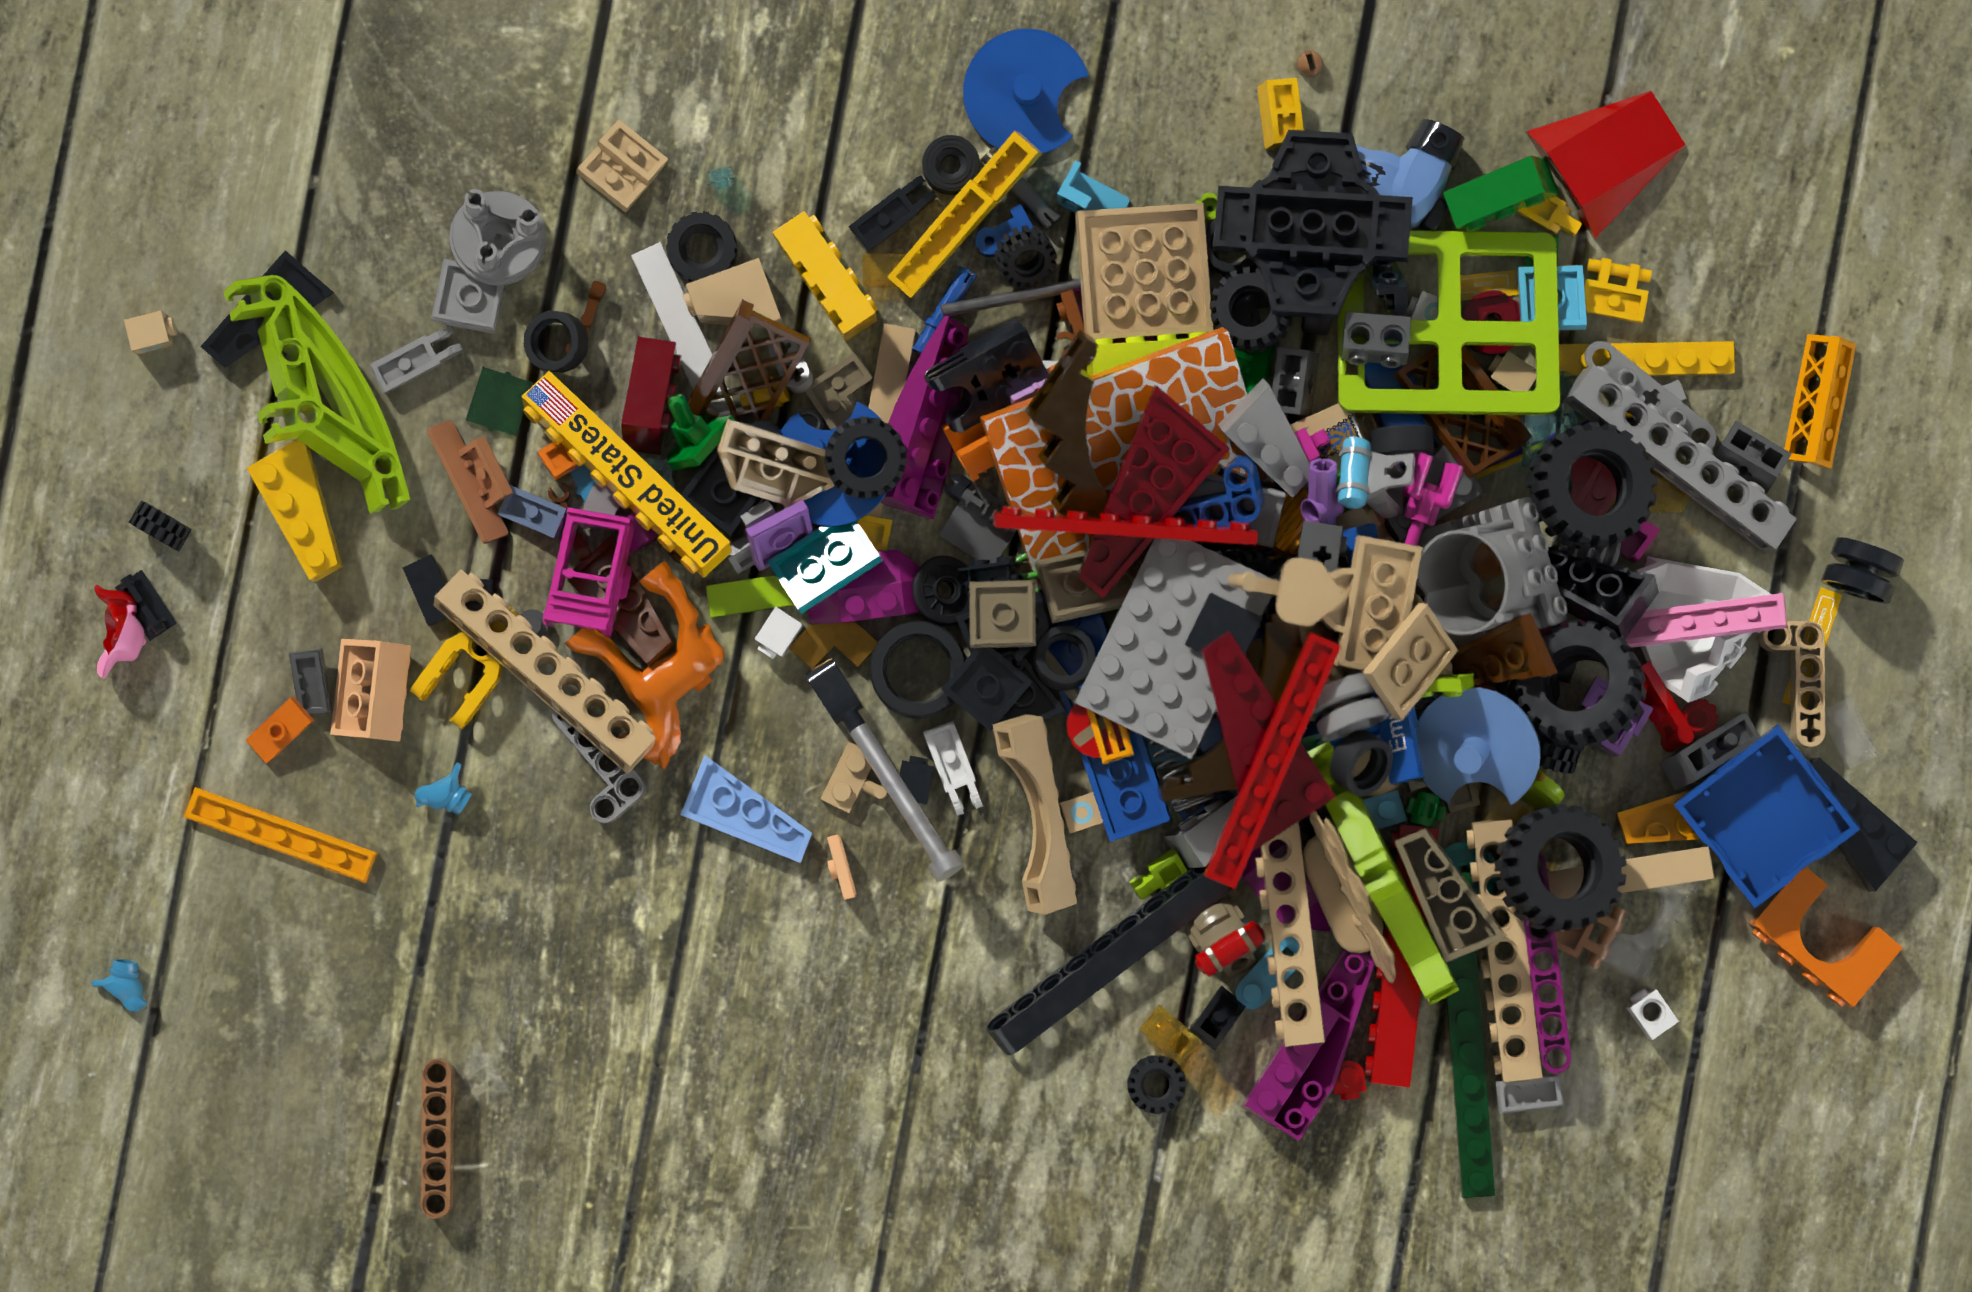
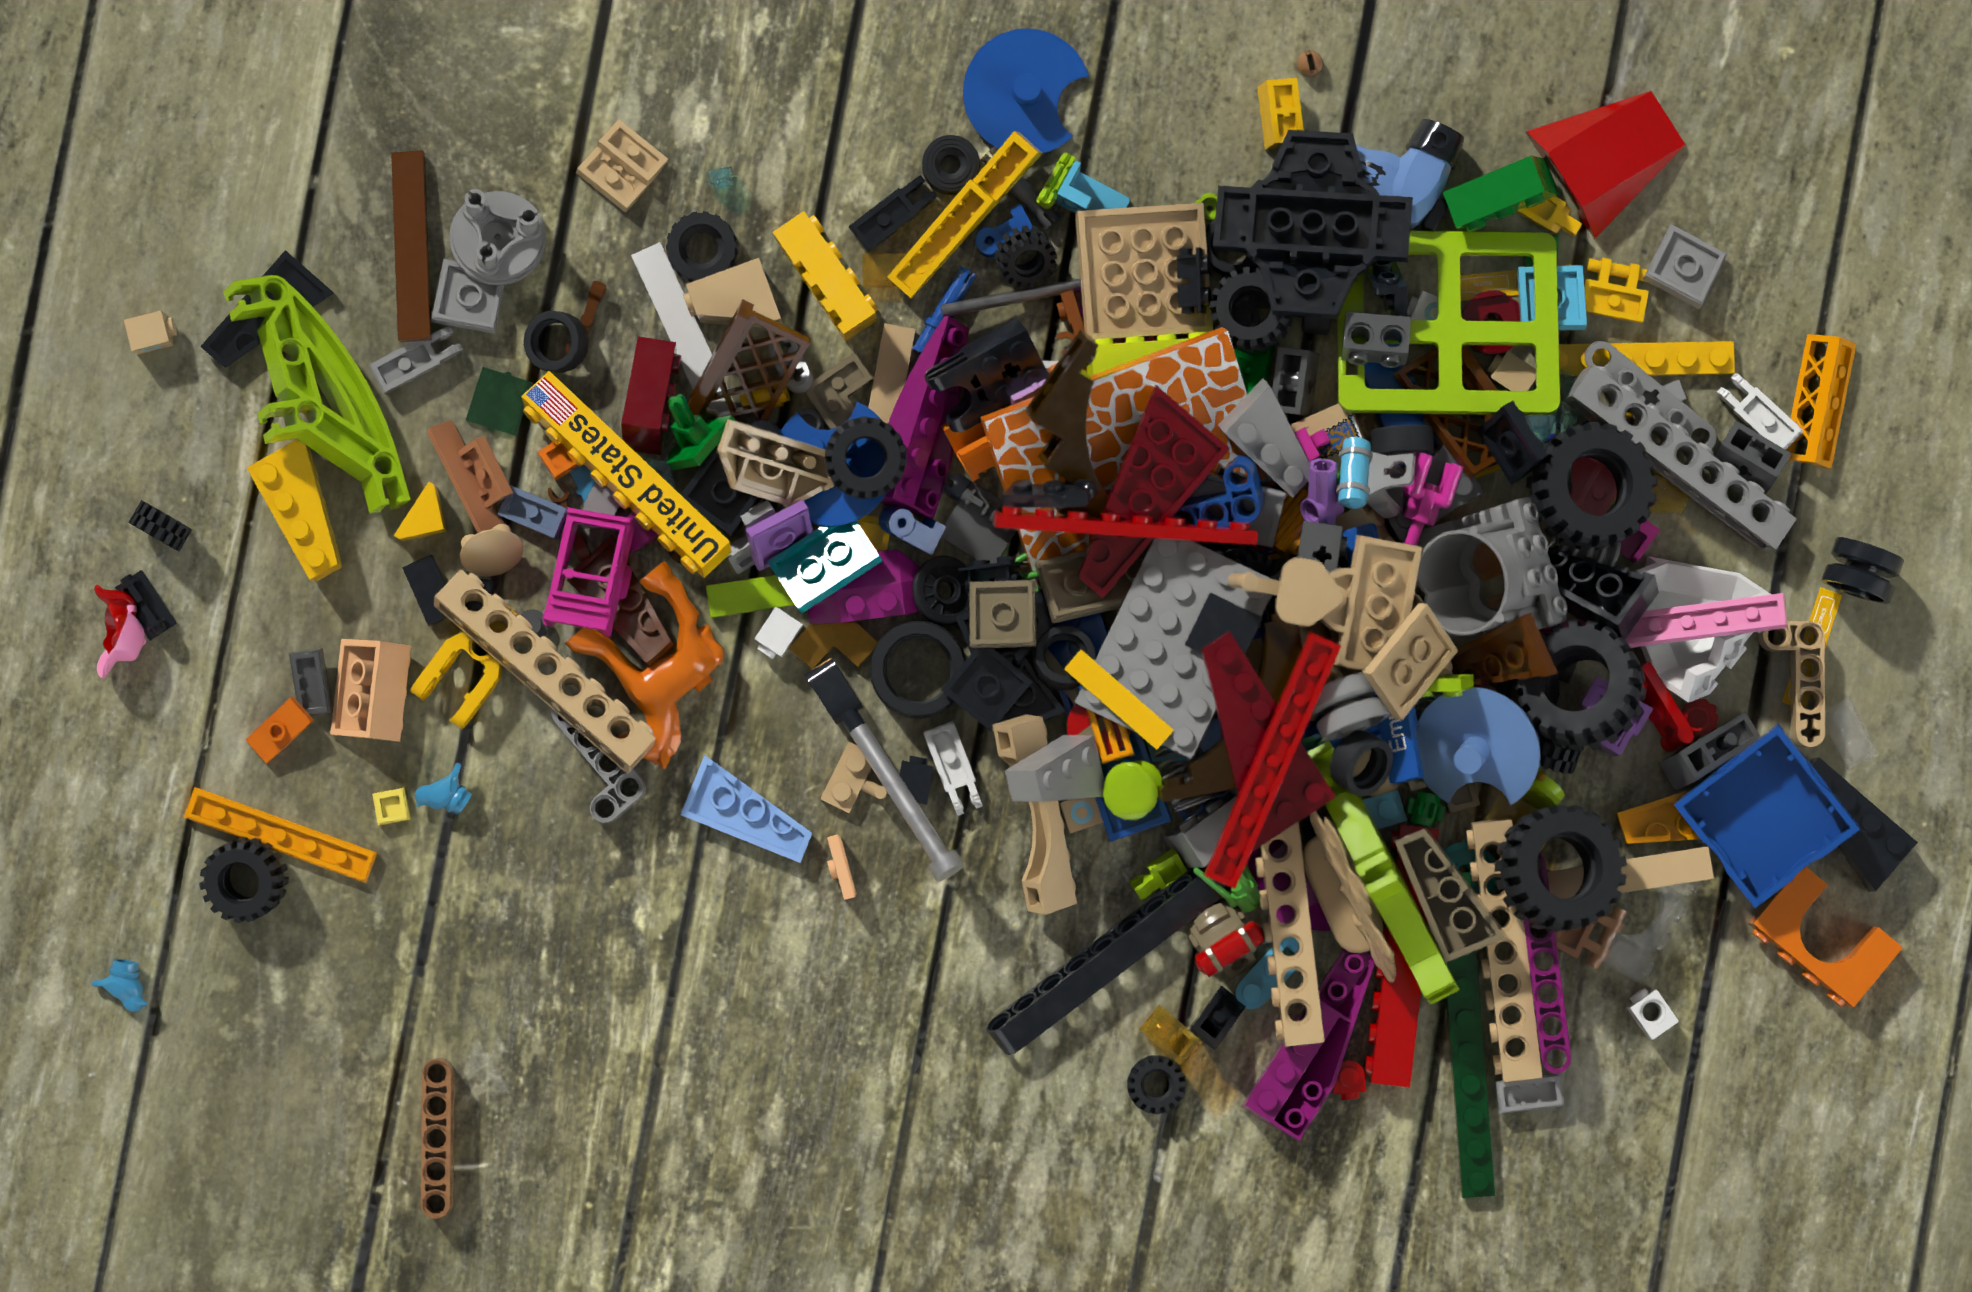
(223, 894): none -> black tyre
(391, 806): none -> light yellow tile
(411, 246): none -> reddish brown tile
(424, 517): none -> yellow slope
(491, 551): none -> tan dish
(904, 527): none -> leg
(1049, 192): none -> lime axle
(1050, 494): none -> black hinge
(1058, 771): none -> light grey wedge
(1119, 699): none -> yellow sticker
(1132, 789): none -> lime piece
(1196, 293): none -> black hinge
(1246, 892): none -> bright green plant
(1512, 442): none -> black plate
(1684, 266): none -> light grey plate
(1761, 413): none -> white hinge

